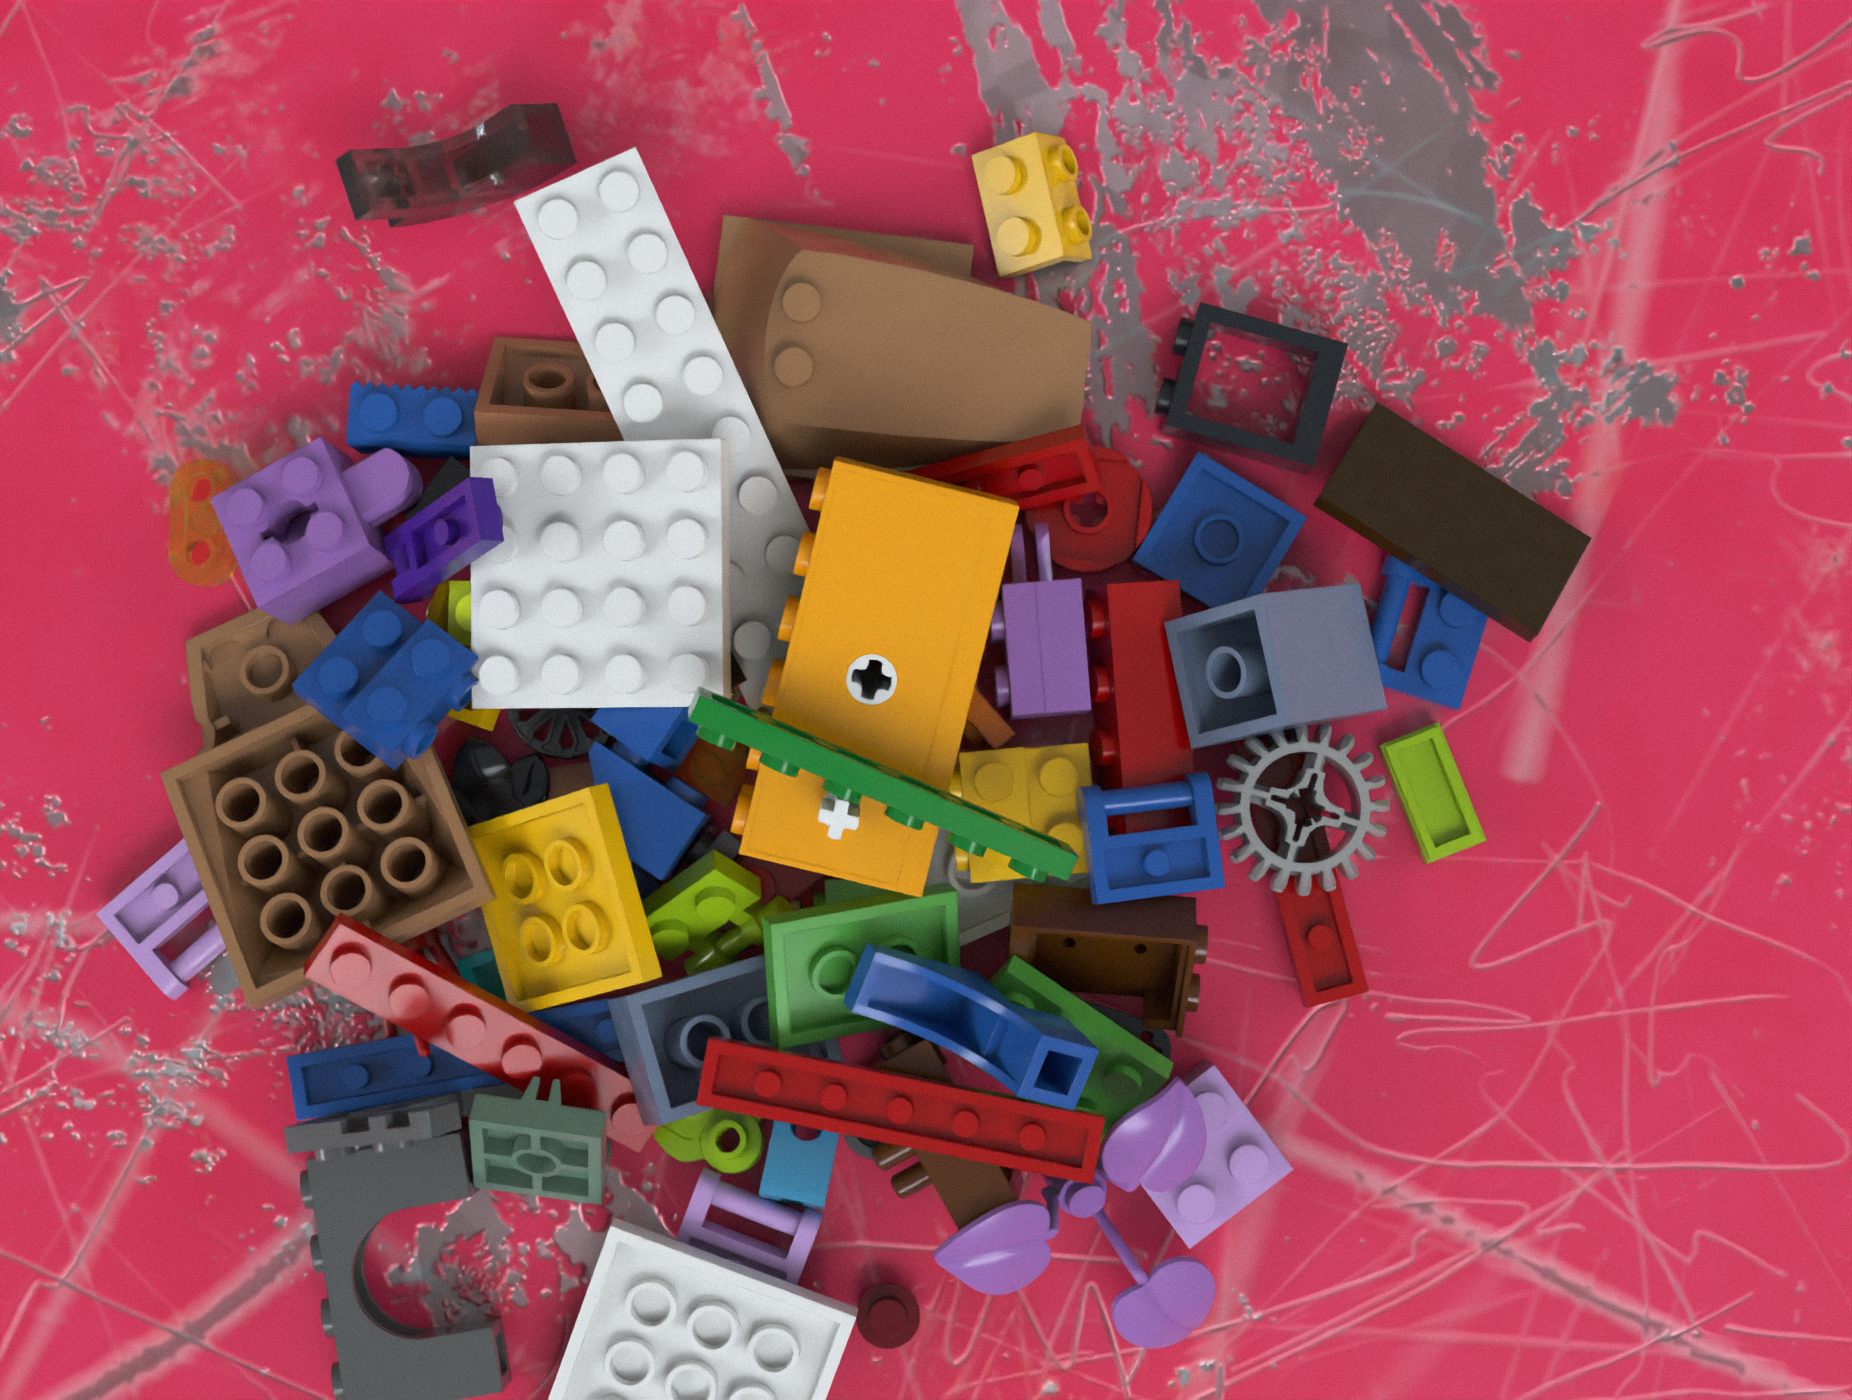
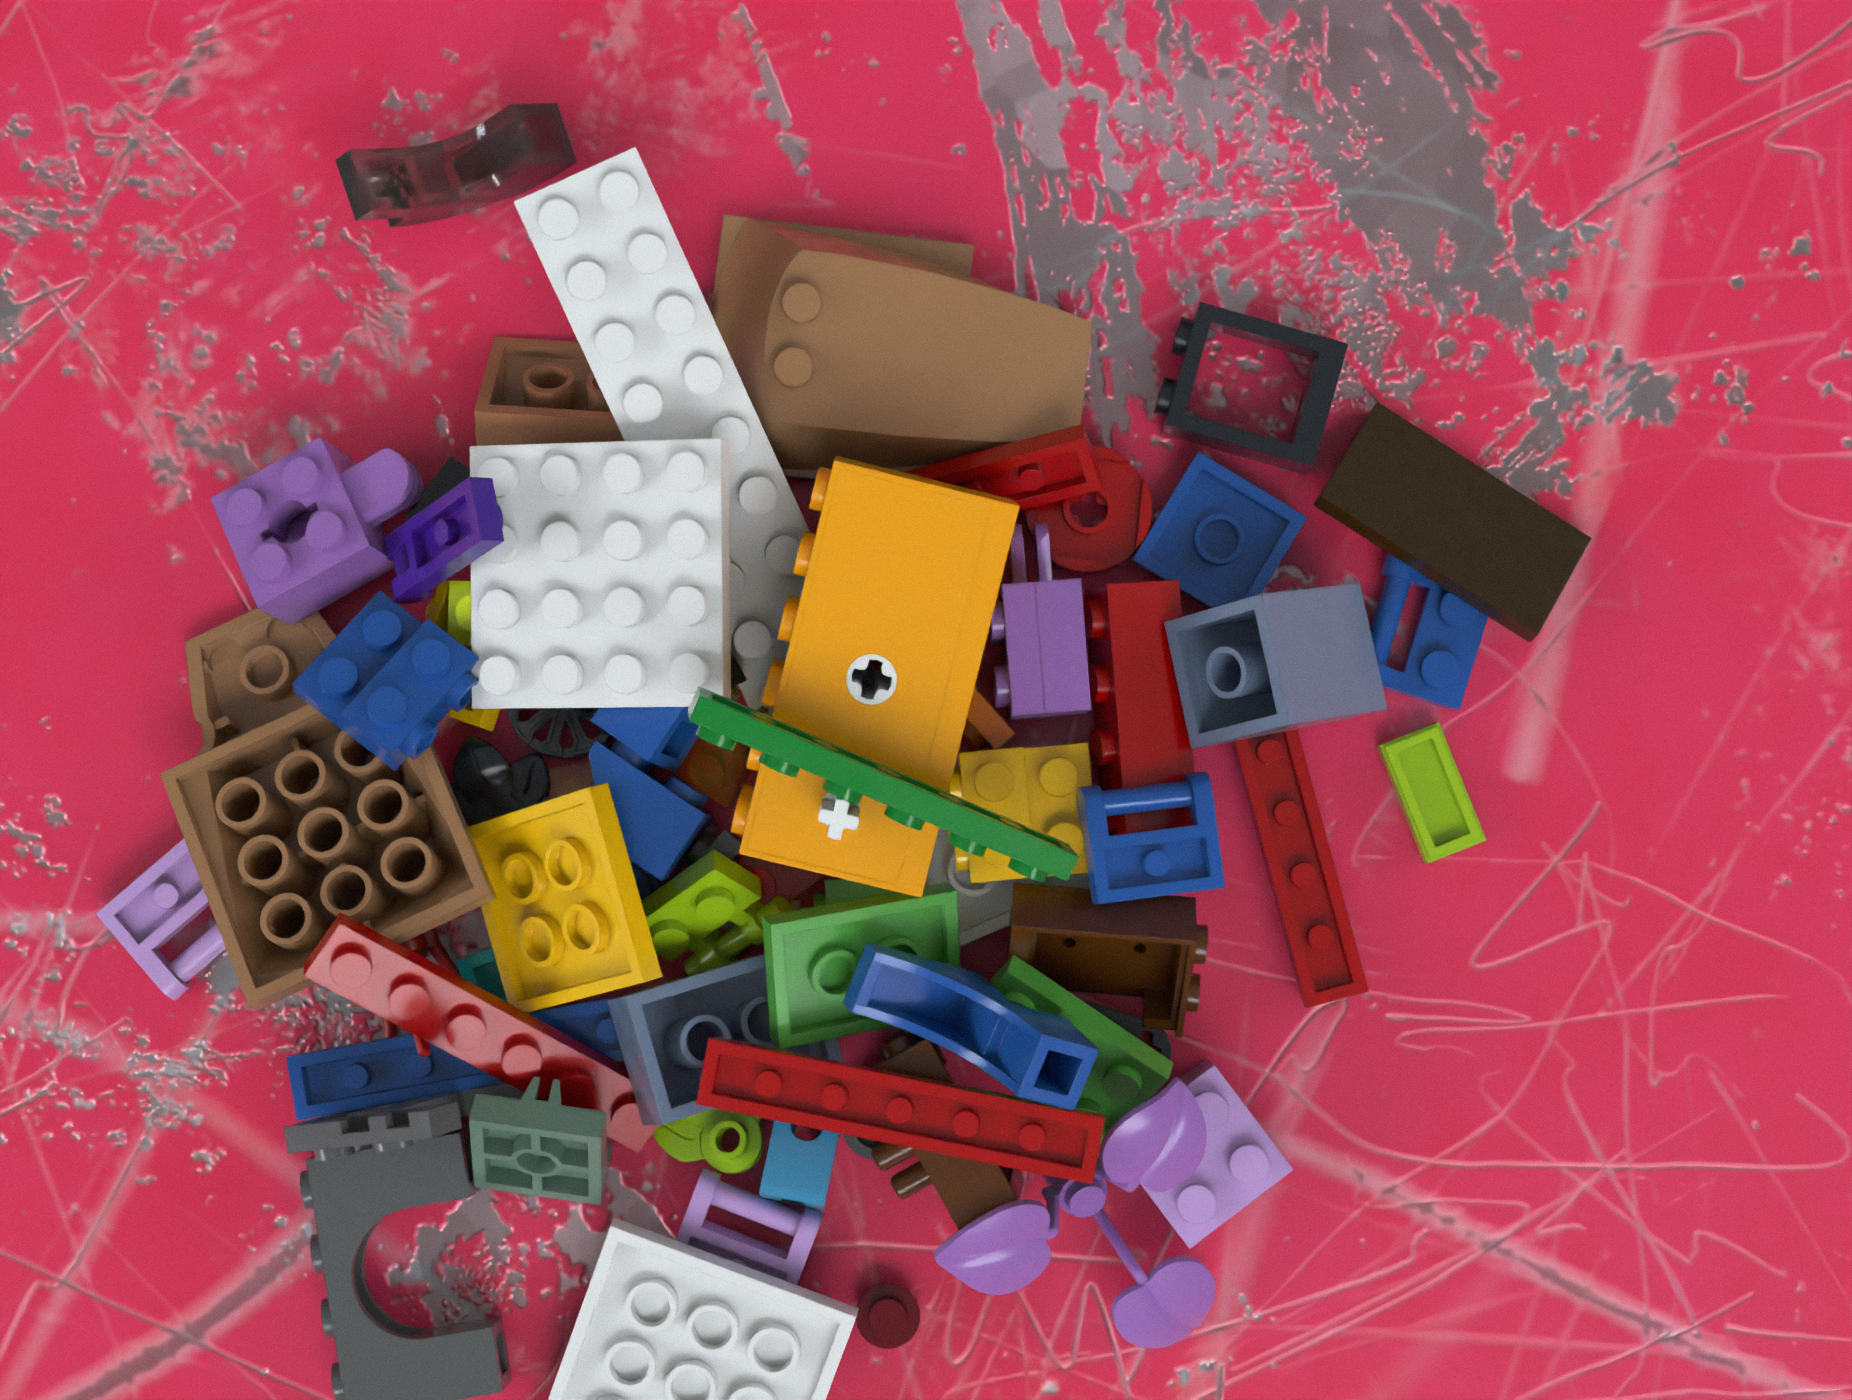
(197, 522): plate -> none
(412, 420): blue brick -> none
(1032, 204): yellow bracket -> none
(1291, 838): light grey gear -> none

